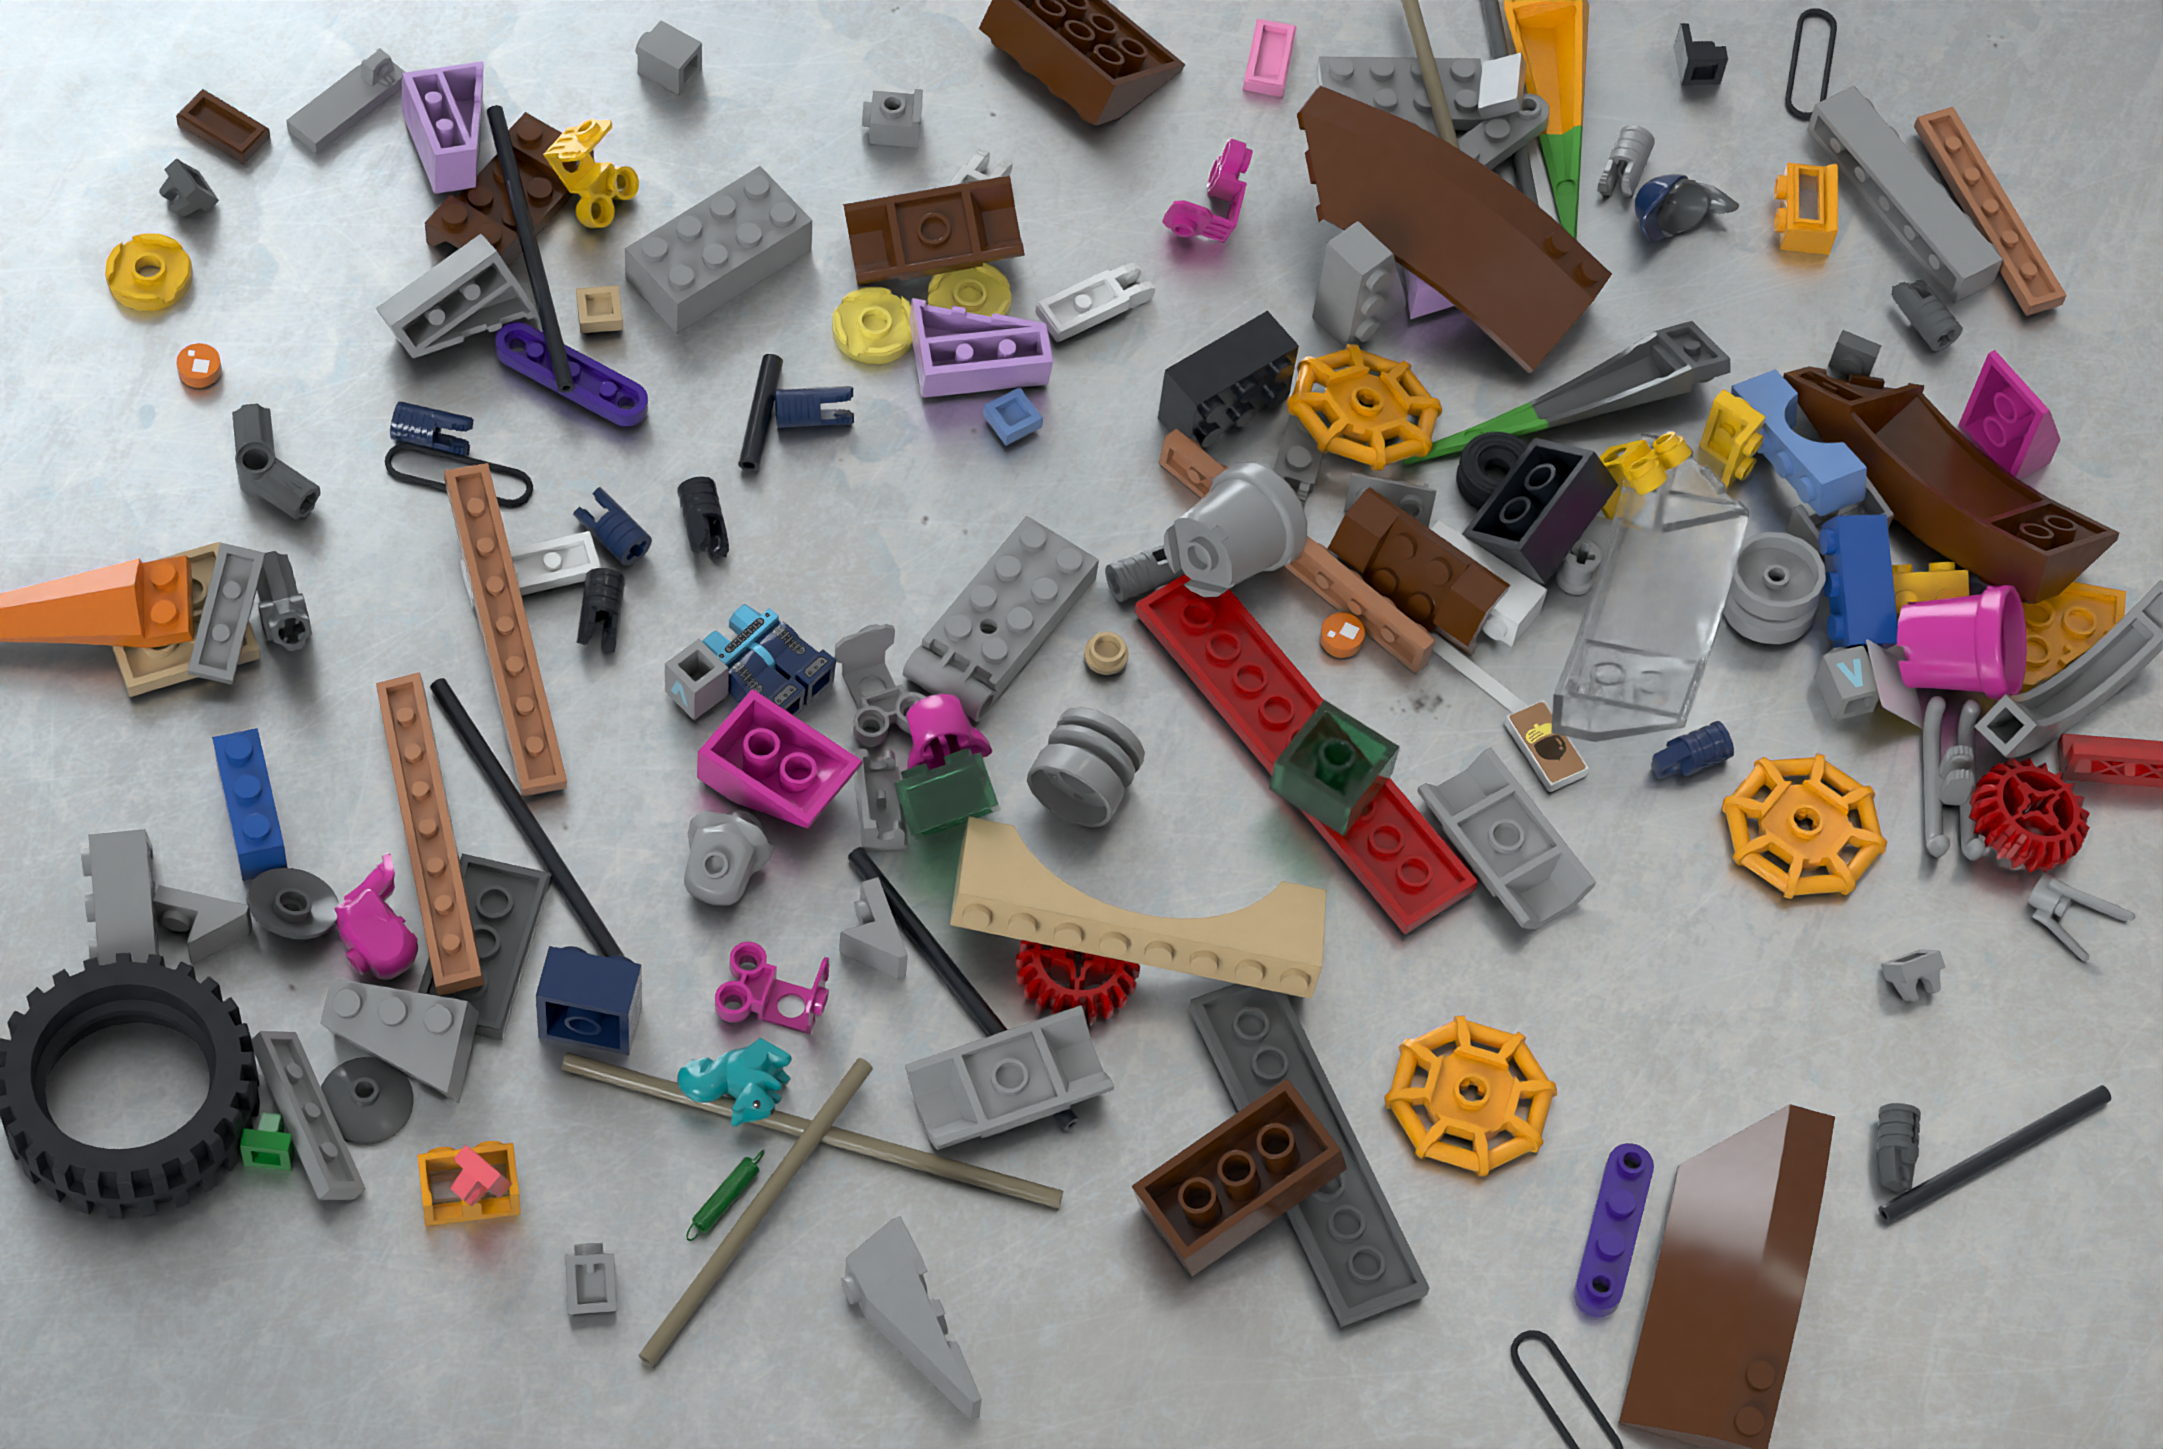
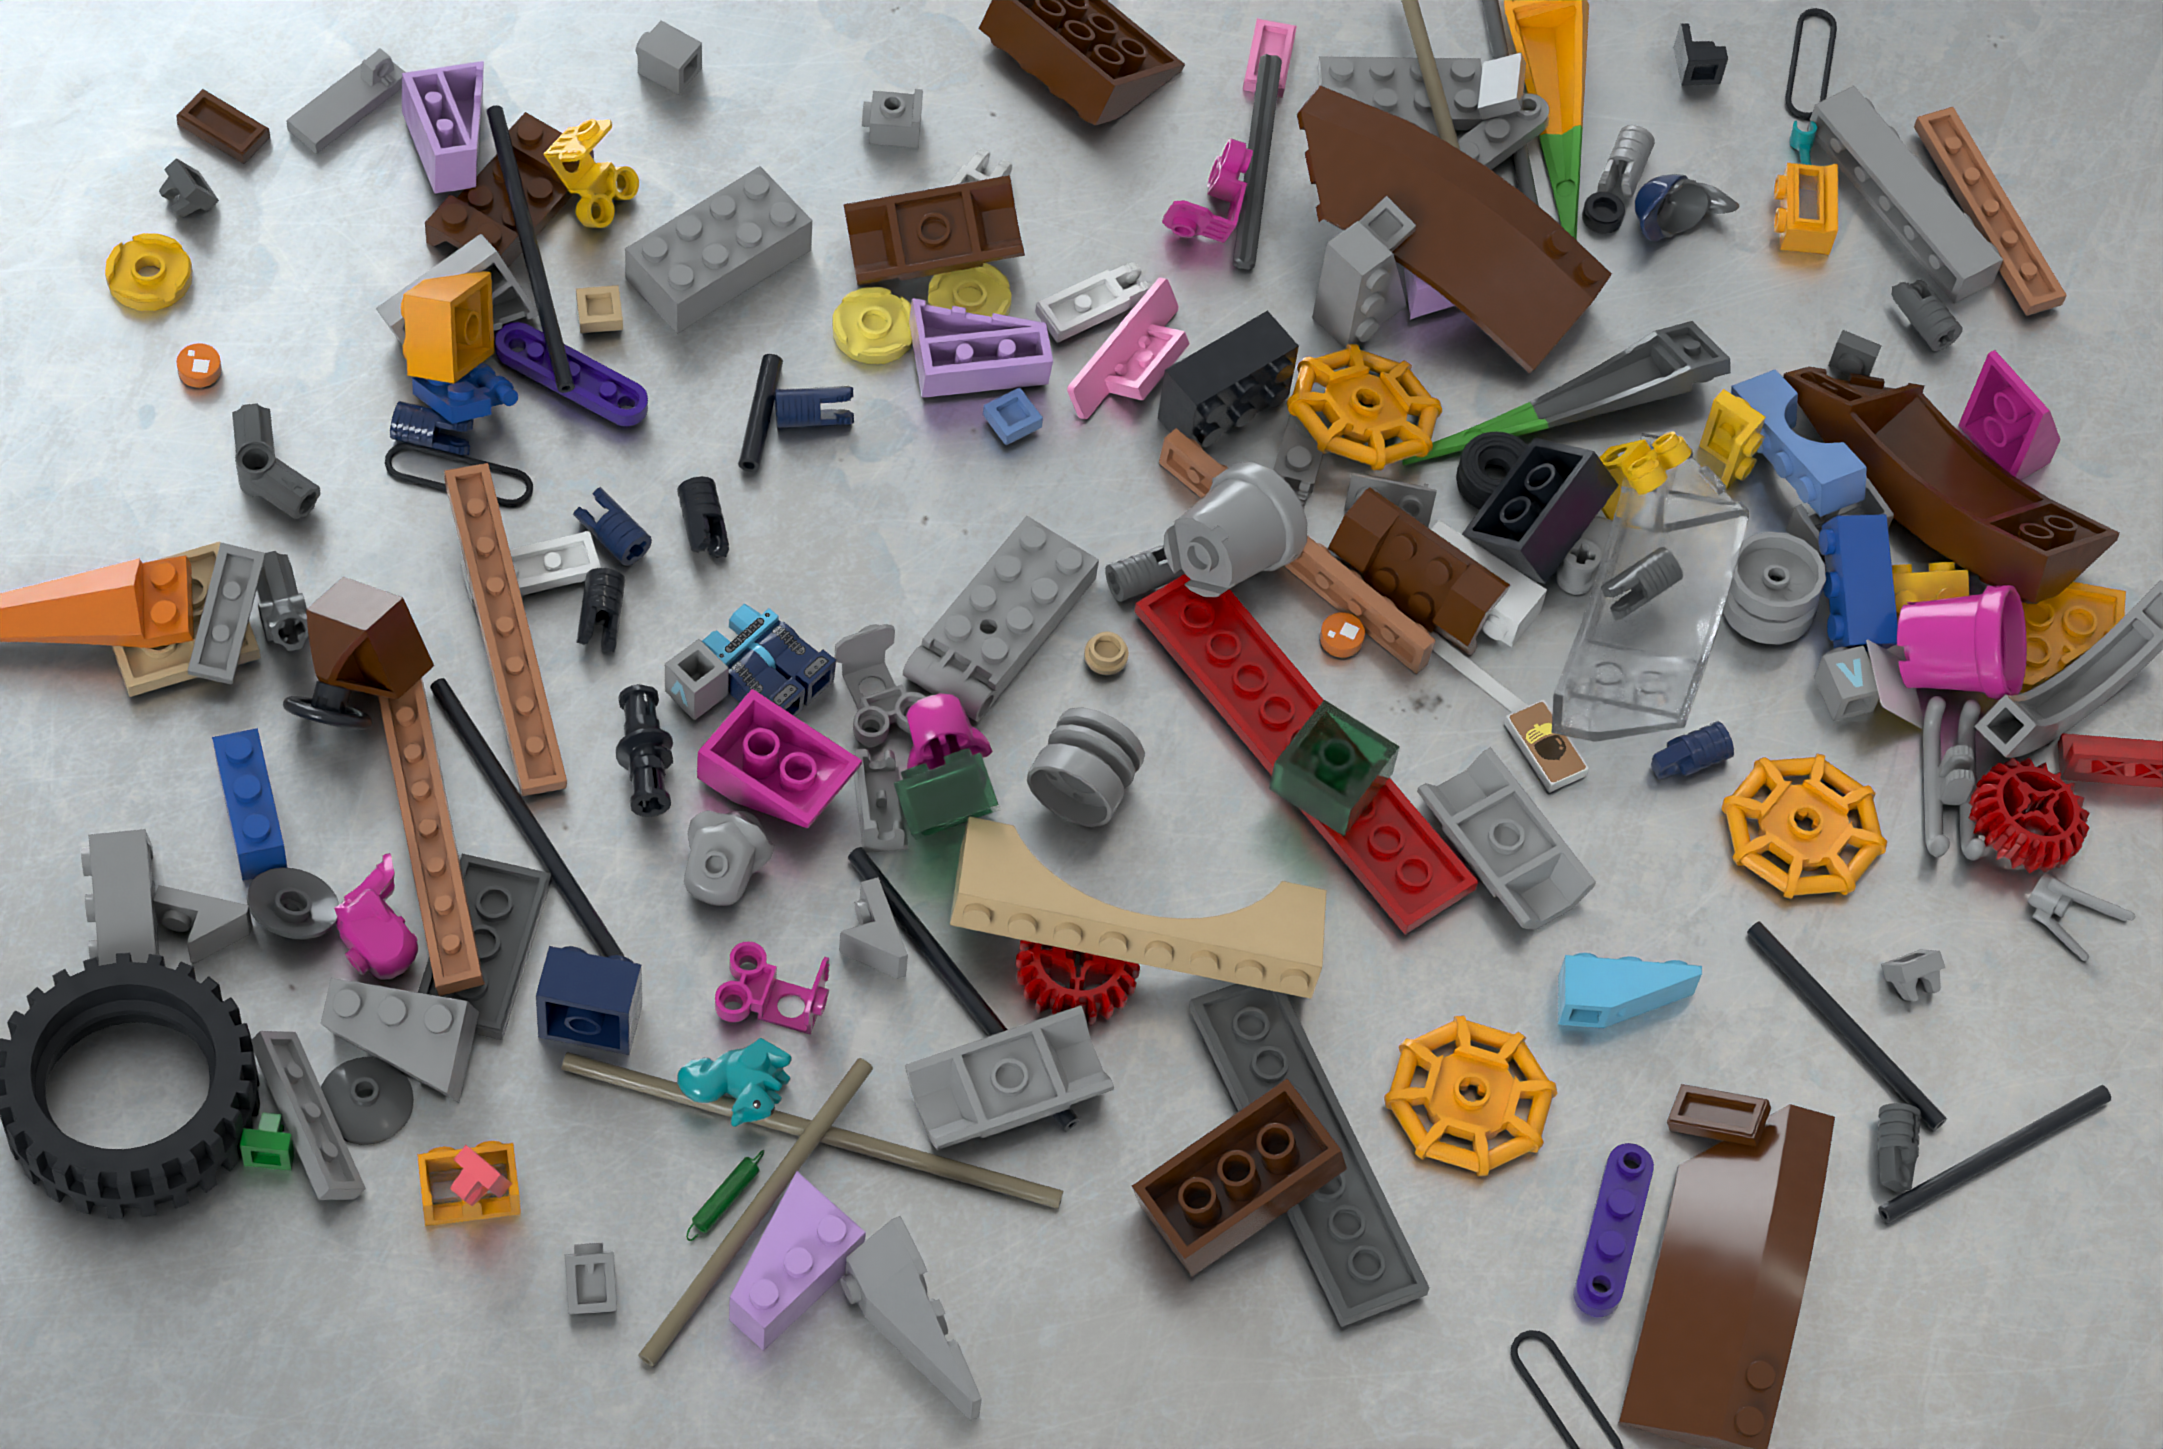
(361, 644): none -> reddish brown piece
(448, 326): none -> light orange slope
(469, 396): none -> blue plate
(644, 750): none -> black piece
(793, 1262): none -> lavender wedge
(1134, 353): none -> bright pink bracket
(1256, 174): none -> dark grey axle
(1388, 224): none -> light grey plate
(1603, 212): none -> black tile
(1612, 990): none -> medium azure slope
(1645, 579): none -> dark grey hinge
(1719, 1115): none -> reddish brown tile
(1803, 141): none -> teal hand
(1846, 1025): none -> black piece

